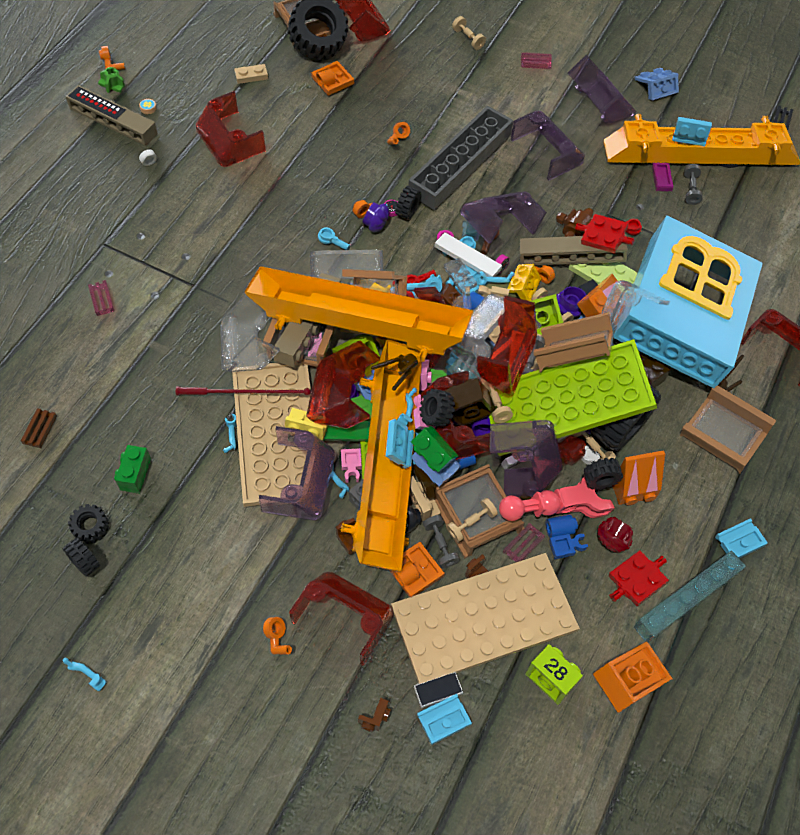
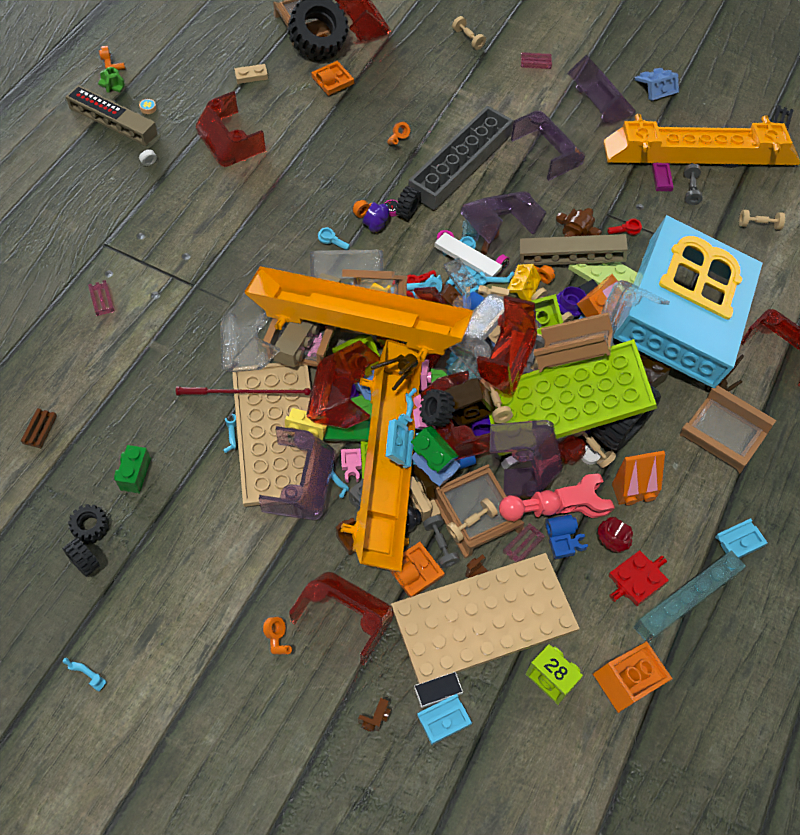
(603, 473): black tyre -> none
(604, 233): red plate -> none
(692, 131): medium azure plate -> none
(779, 220): none -> tan wheel

